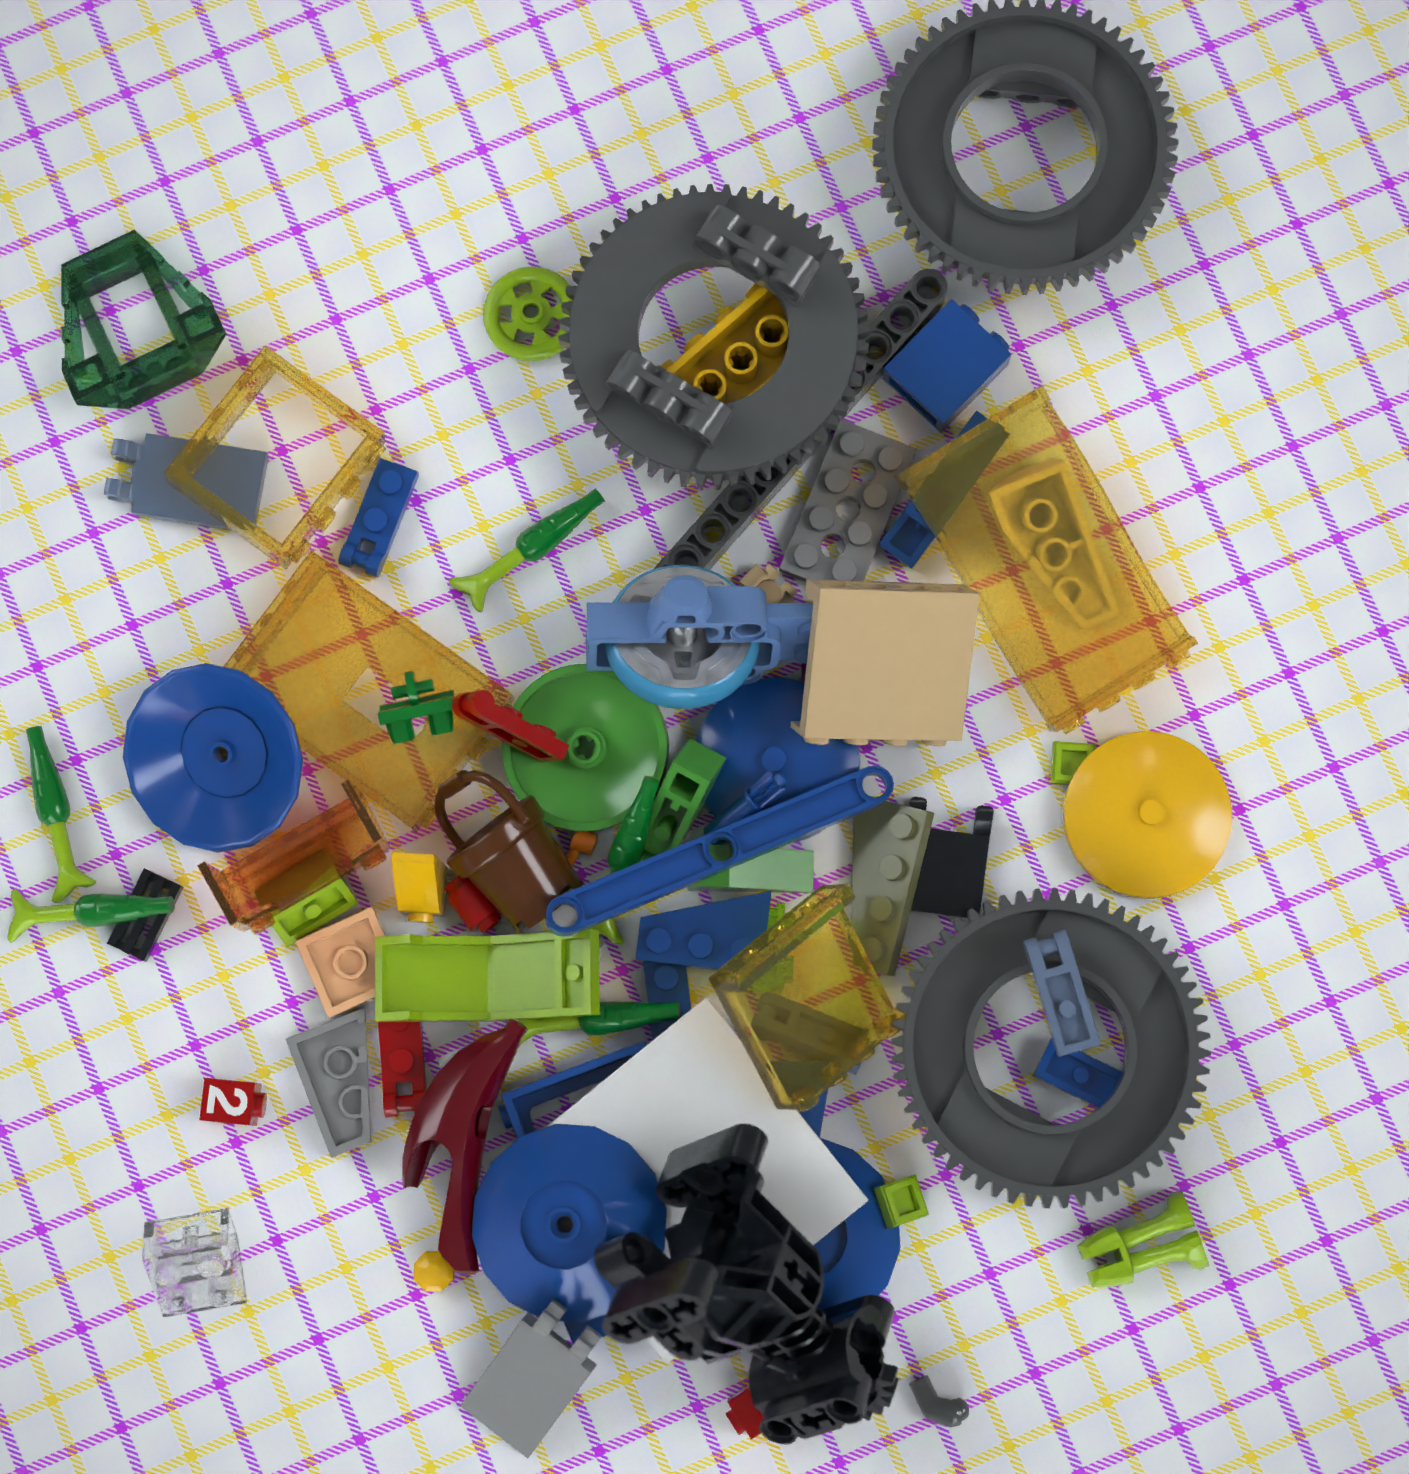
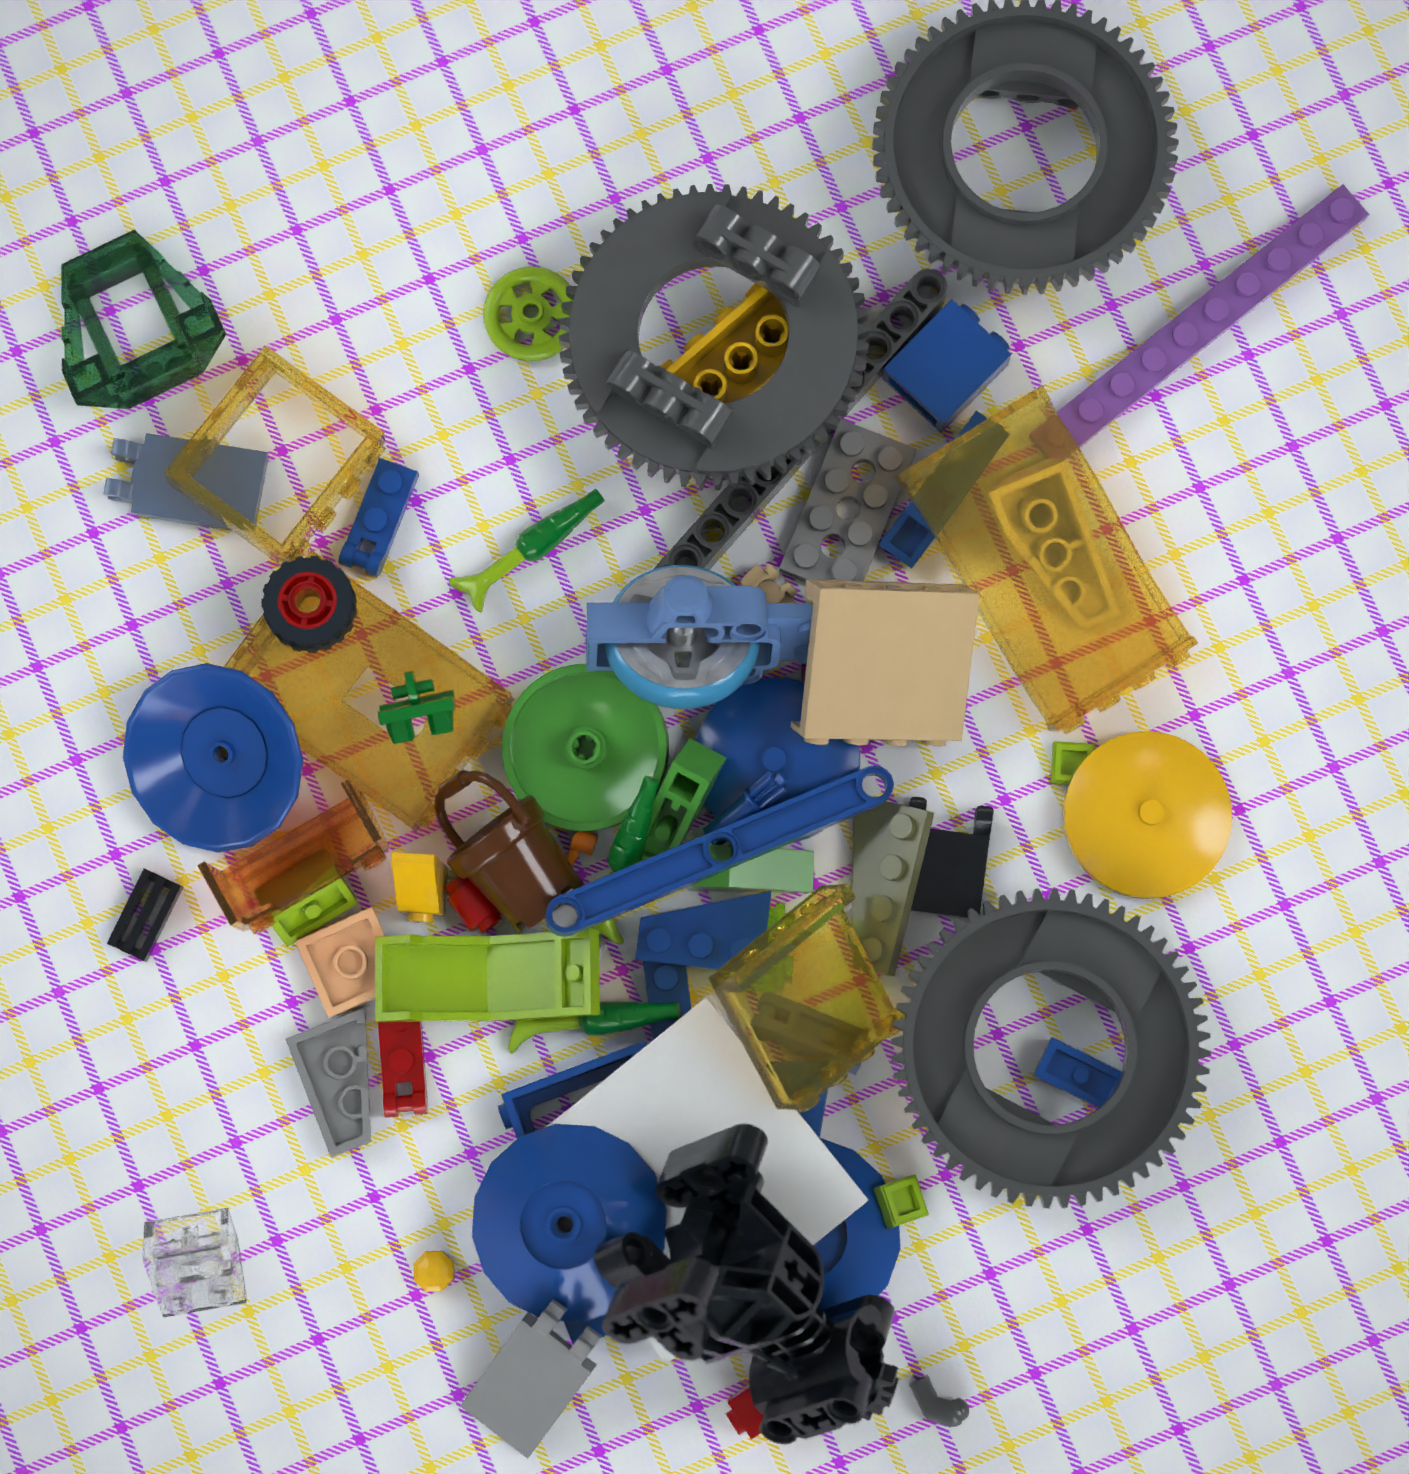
(53, 811): green piece -> none
(89, 911): green piece -> none
(232, 1102): red brick -> none
(306, 579): none -> black wheel
(457, 1115): dark red piece -> none
(508, 726): red plate -> none
(1062, 994): sand blue plate -> none
(1121, 1272): lime piece -> none
(1212, 315): none -> medium lavender plate

